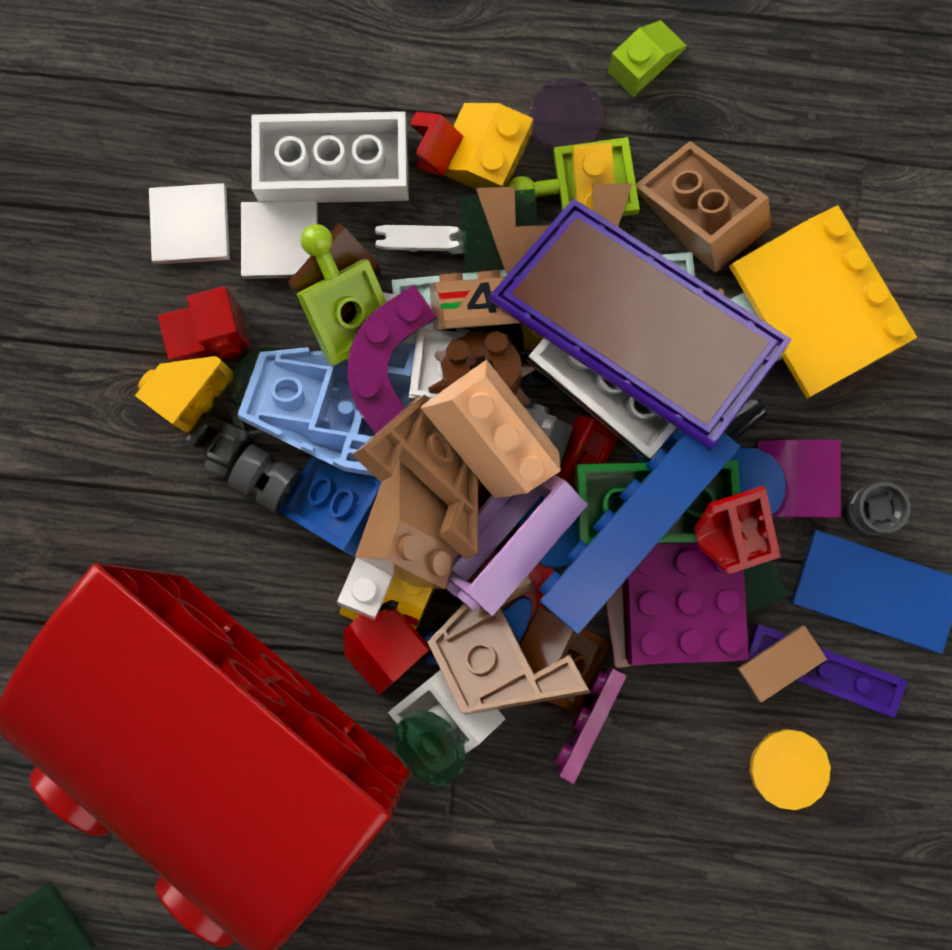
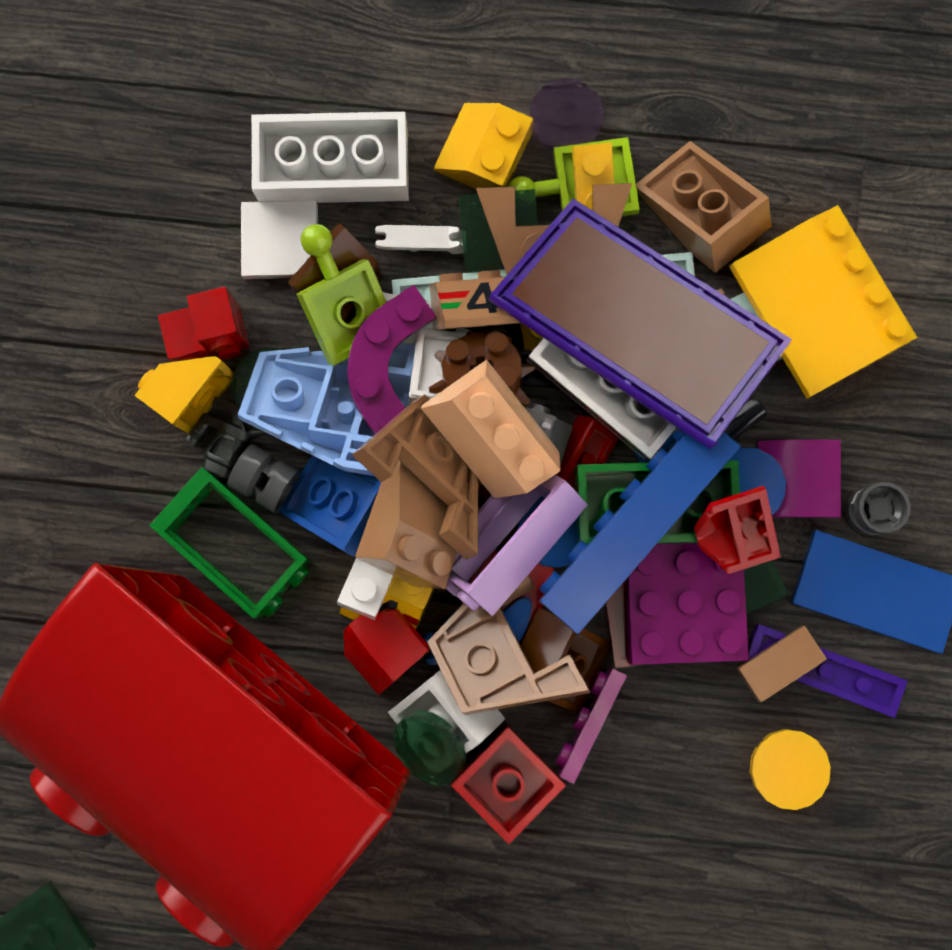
(184, 505): none -> green window
(189, 223): white tile -> none
(438, 142): red panel -> none
(508, 784): none -> red brick
(644, 56): lime slope -> none

